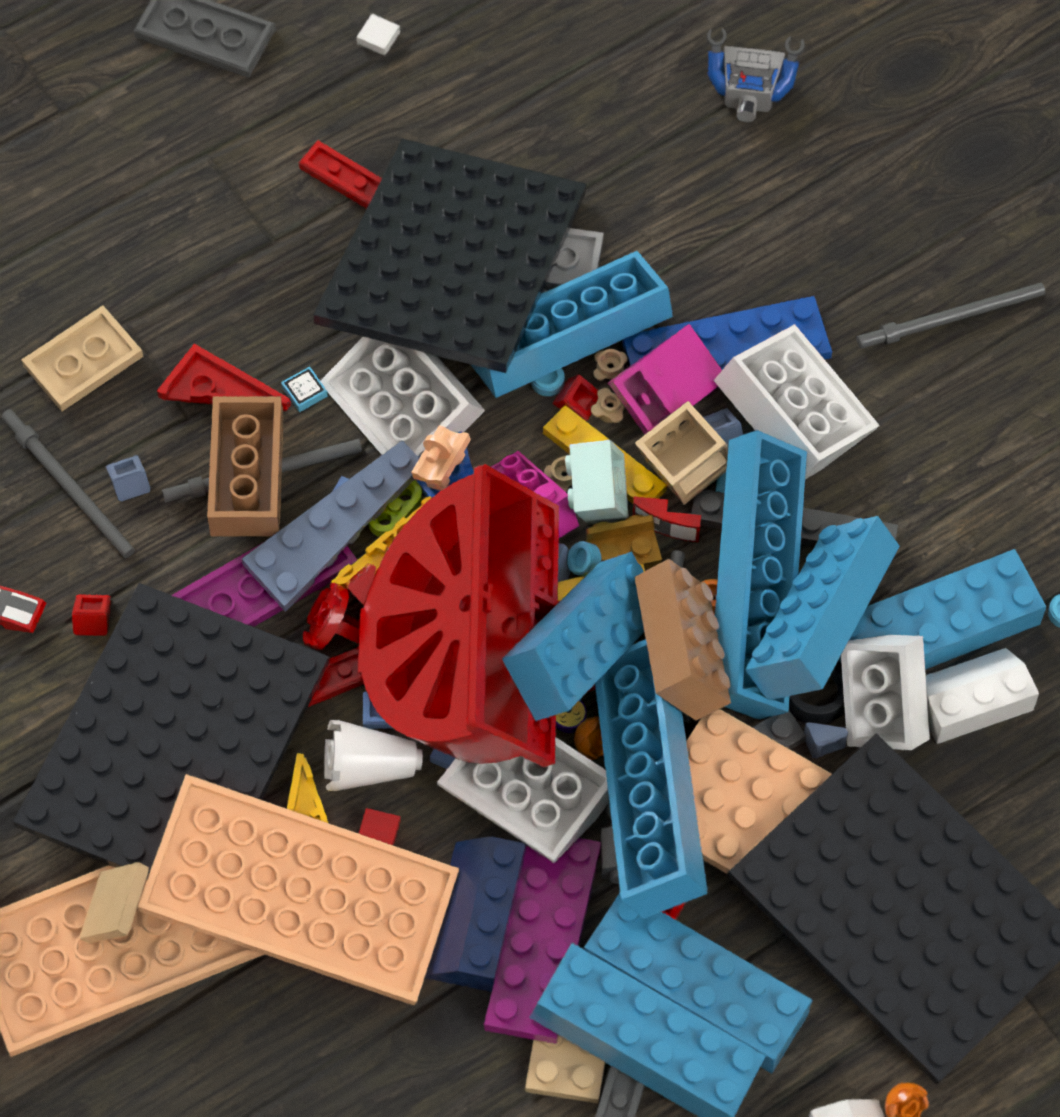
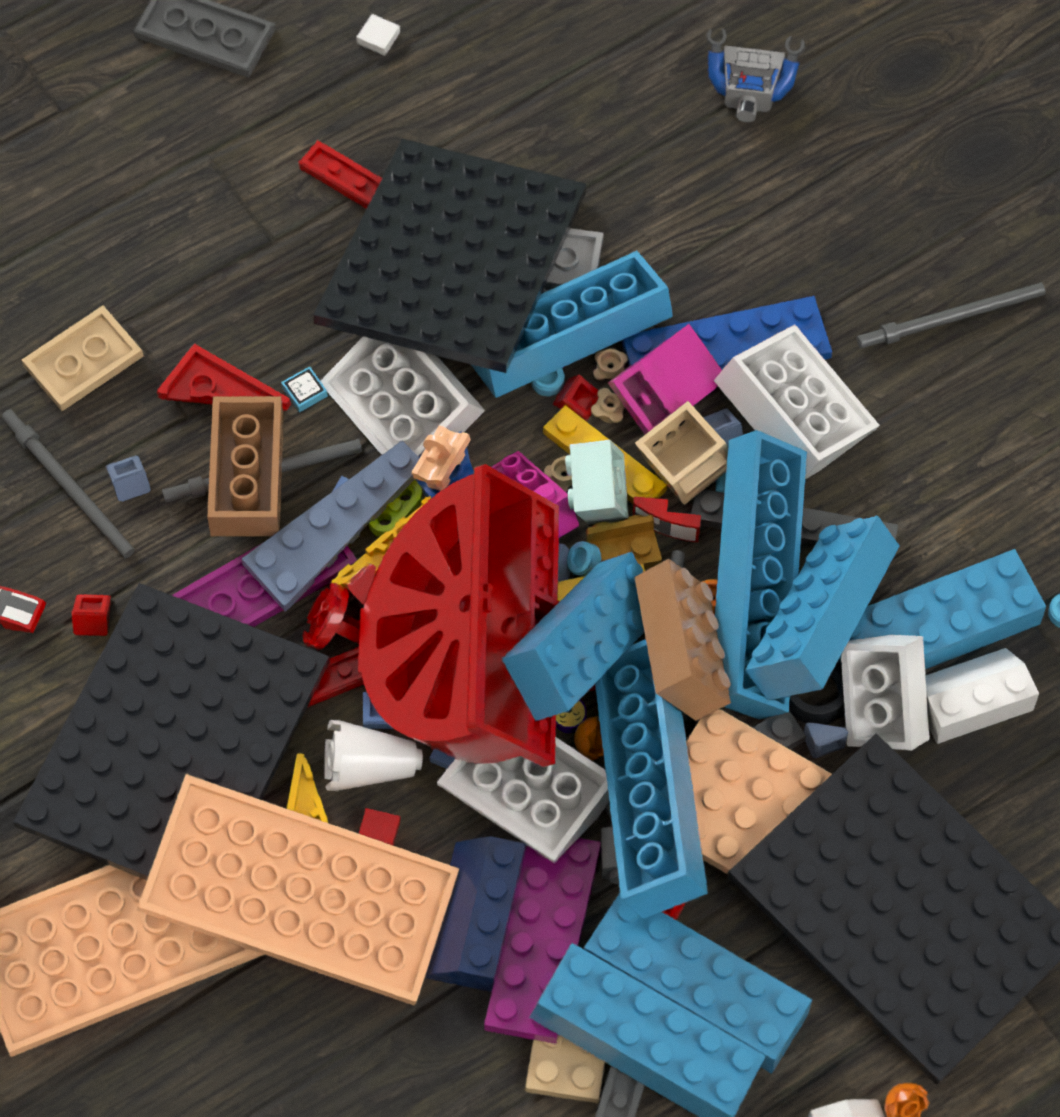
(114, 903): tan tile -> none

